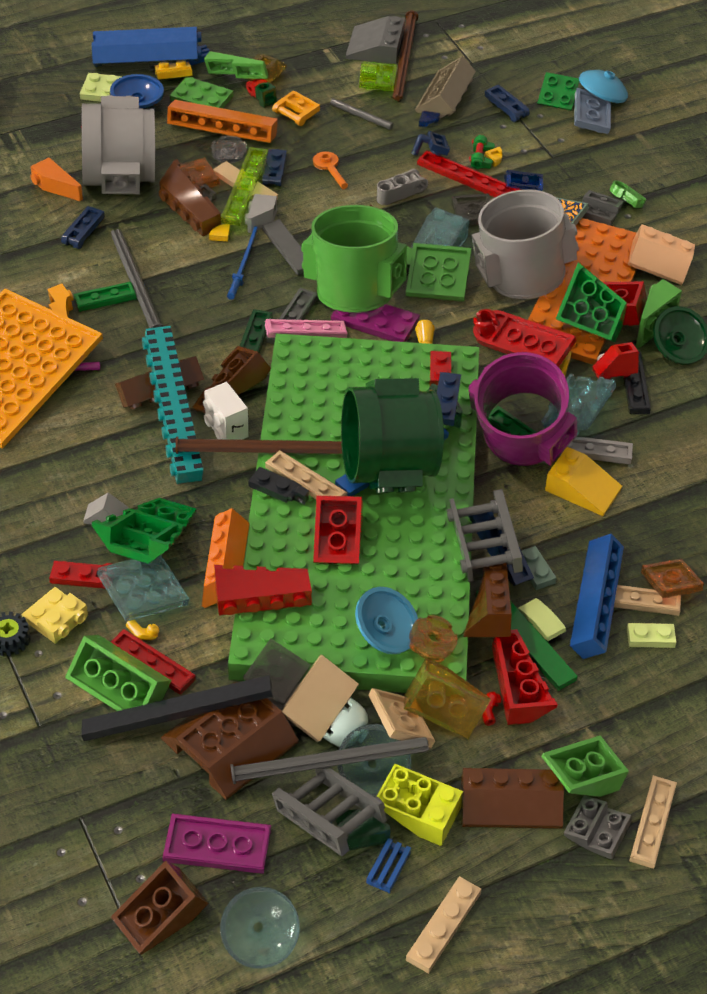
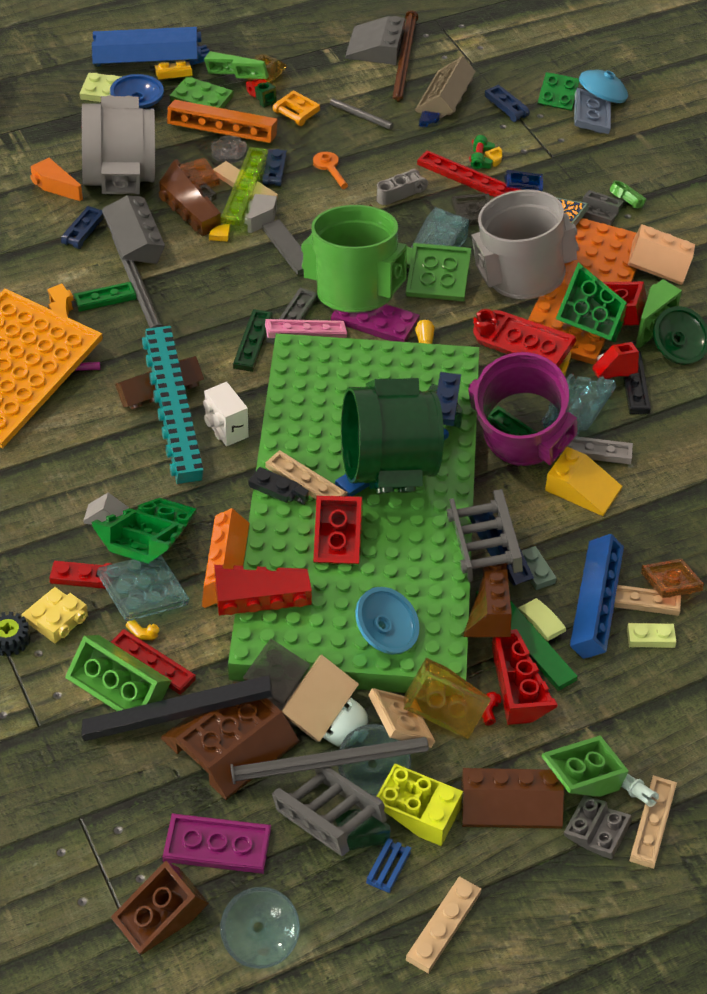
(134, 229): none -> dark grey slope
(238, 278): blue sword -> none
(241, 370): reddish brown wedge -> none
(258, 446): reddish brown axle -> none
(377, 76): clear neon green plate -> none
(424, 646): clear orange plate -> none
(437, 143): dark blue plate -> none
(439, 362): red plate -> none
(637, 789): none -> light aqua axle

